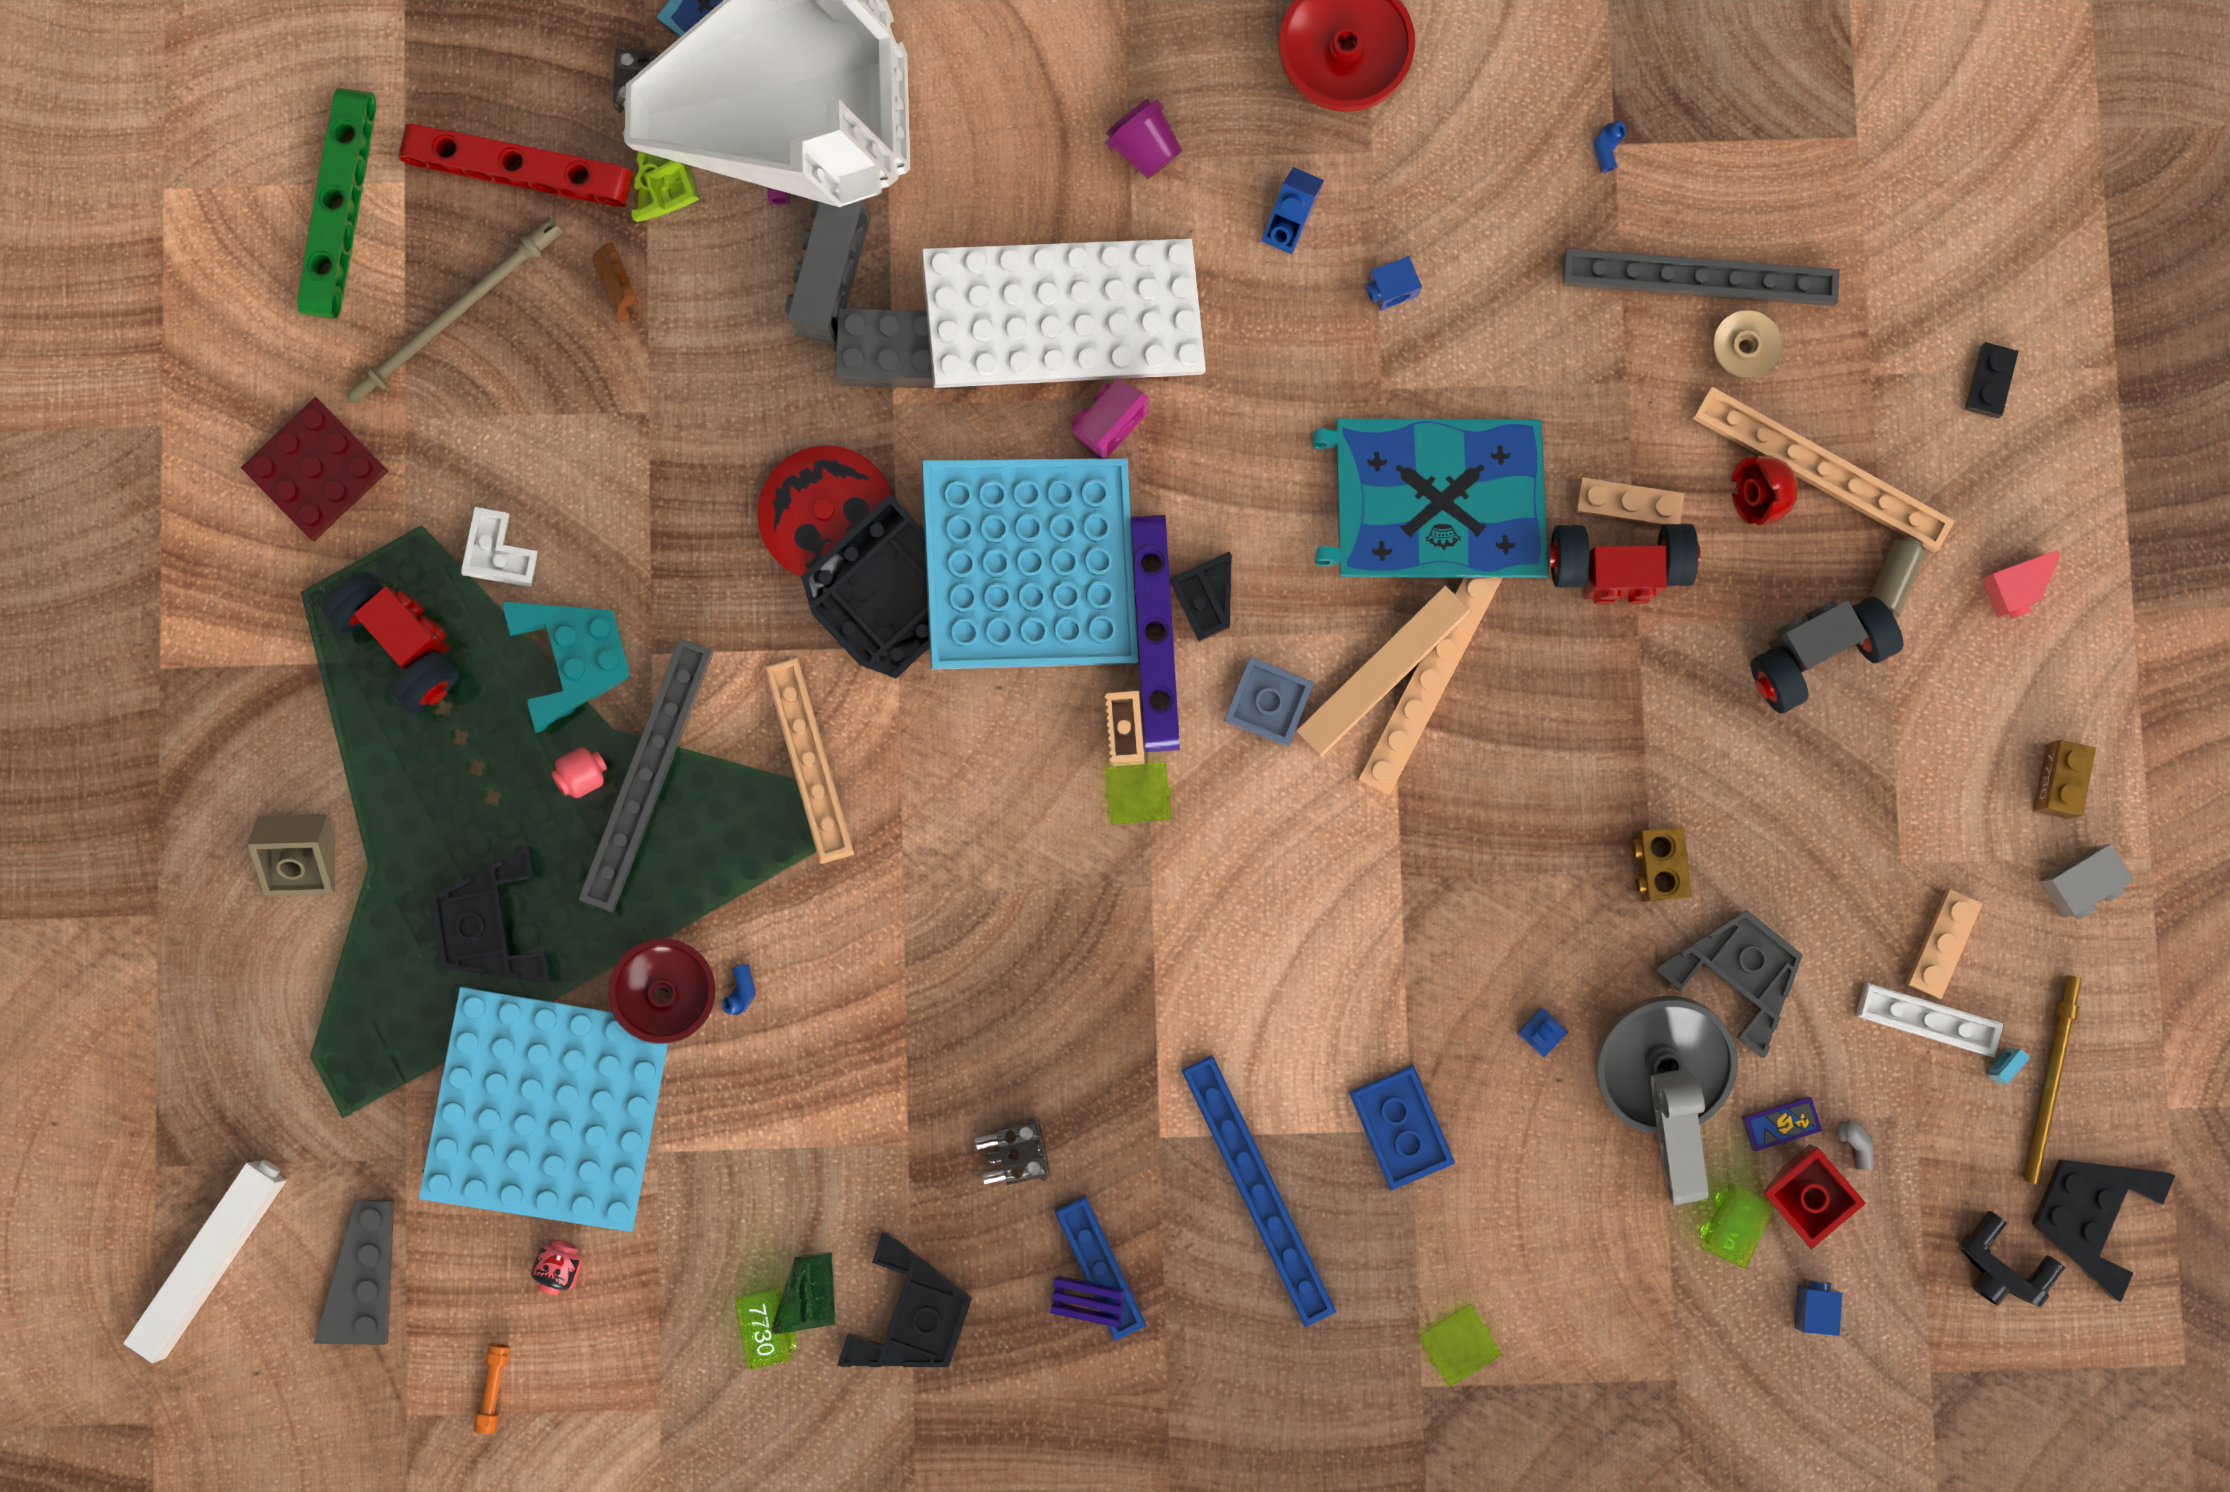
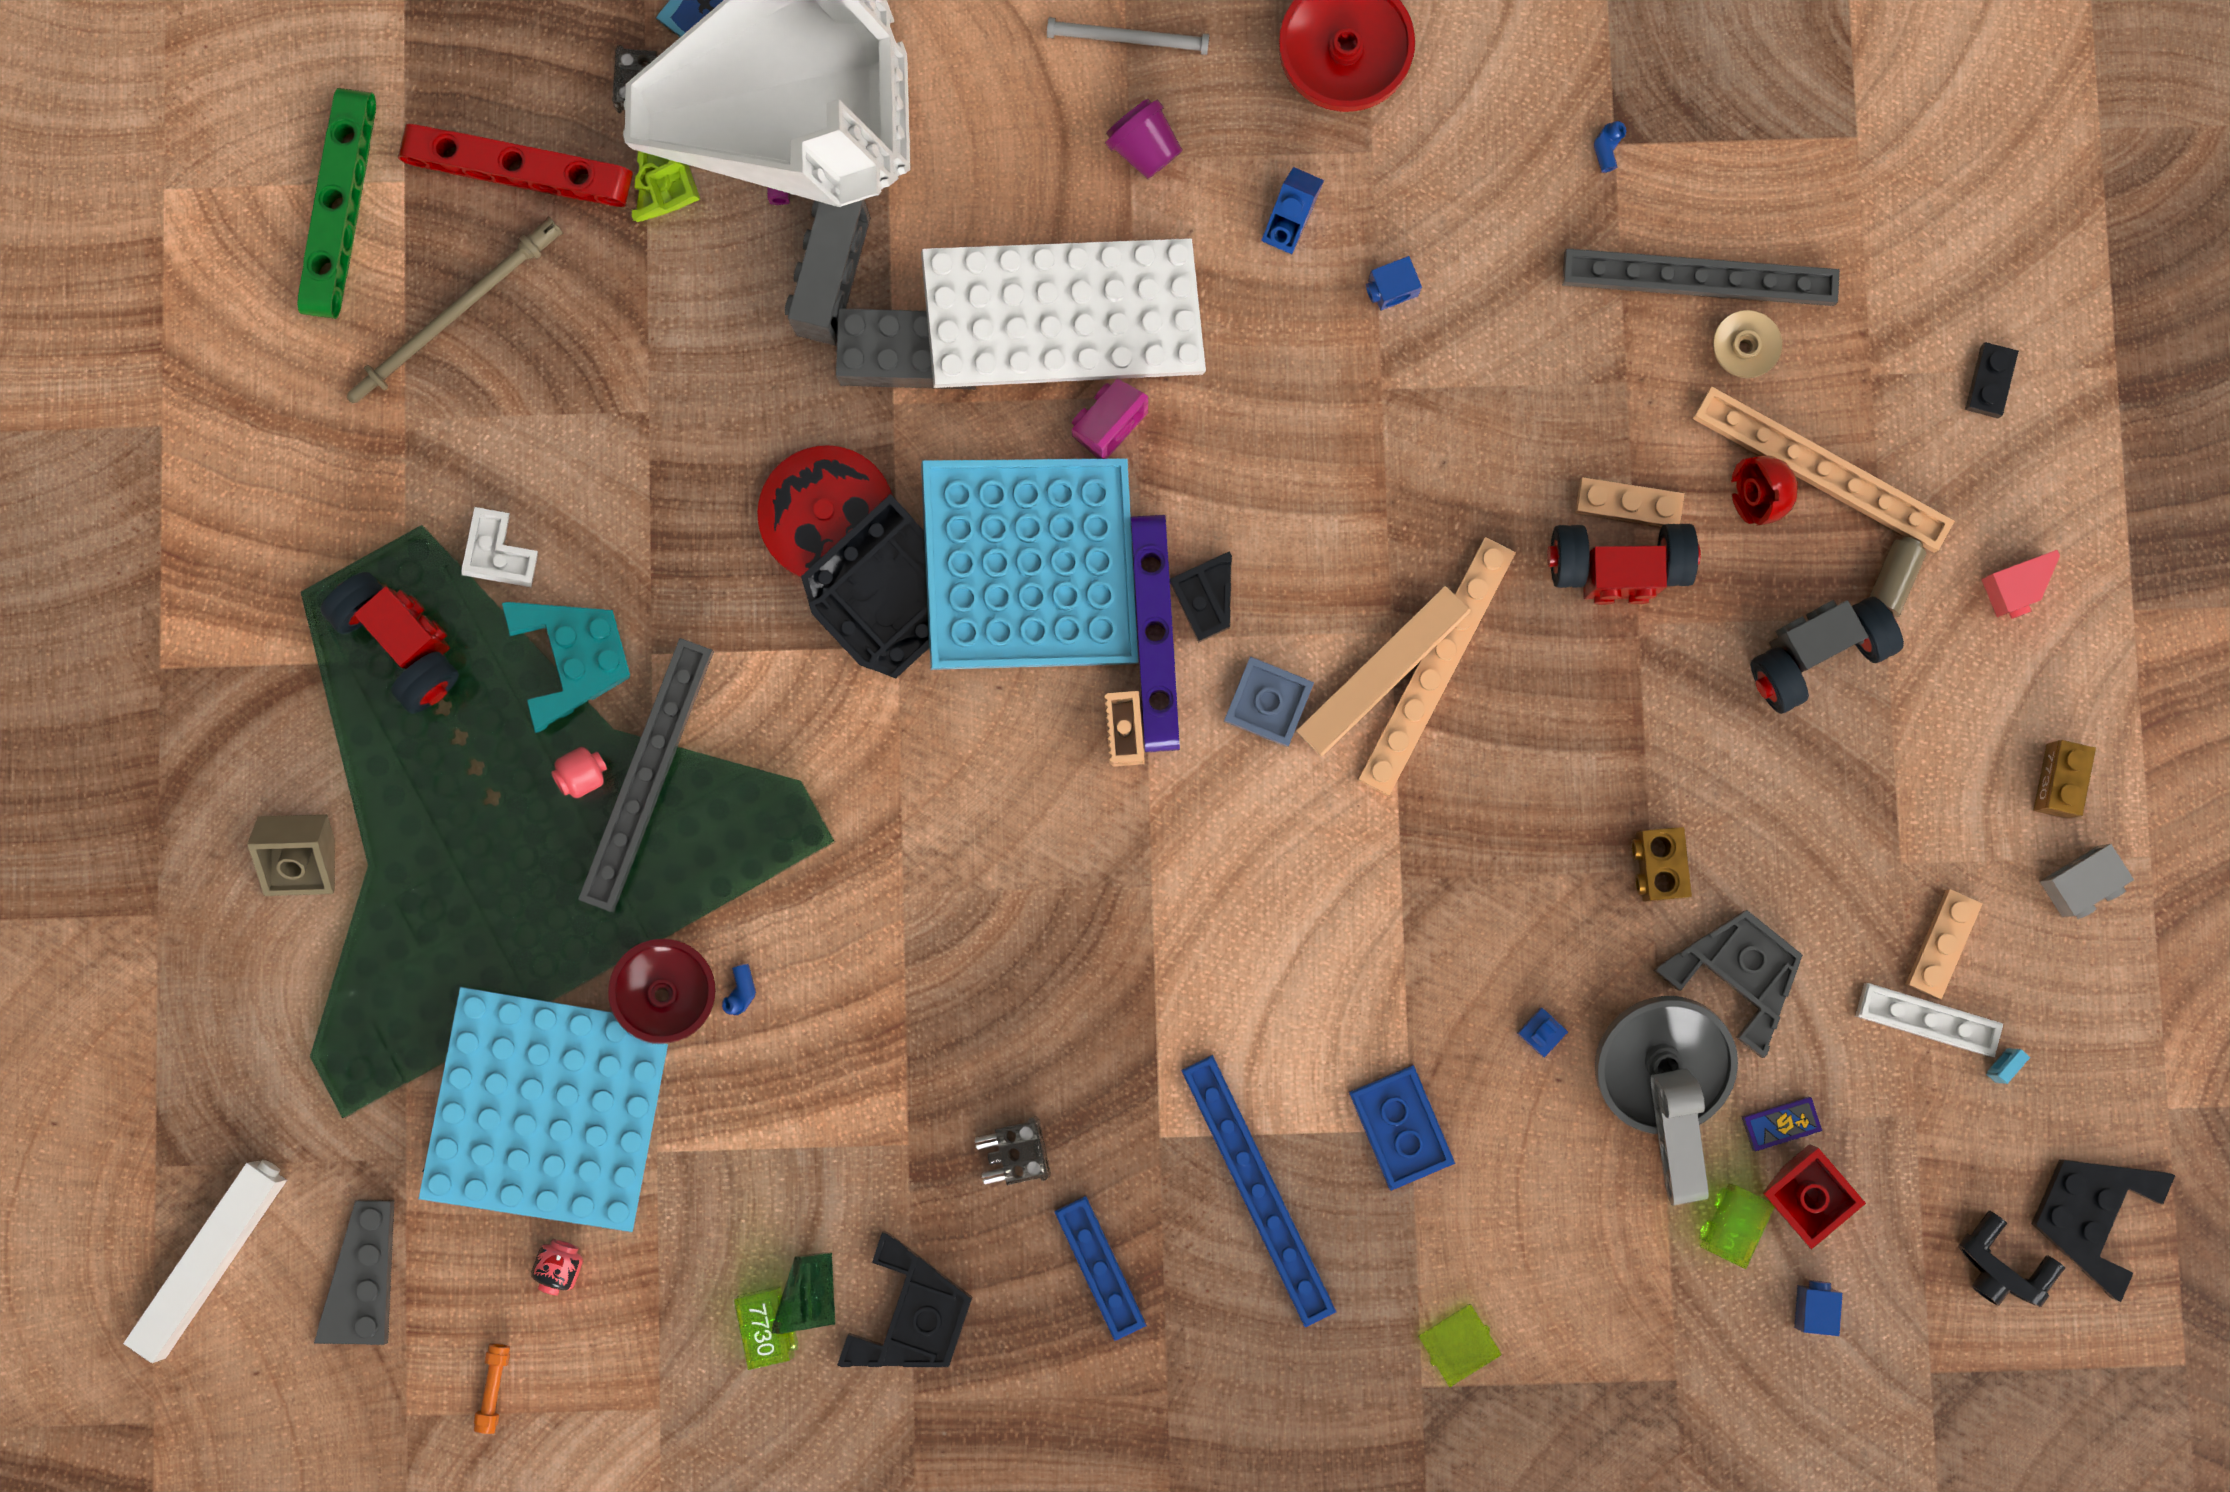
(314, 469): dark red plate -> none
(473, 926): black wing -> none
(614, 280): dark orange slope -> none
(809, 760): light nougat tile -> none
(1086, 1314): dark purple tile -> none
(1127, 36): none -> light grey bar
(1138, 793): clear neon green piece -> none
(1438, 498): flag -> none
(1860, 1141): light grey arm -> none
(2067, 1012): pearl gold bar -> none

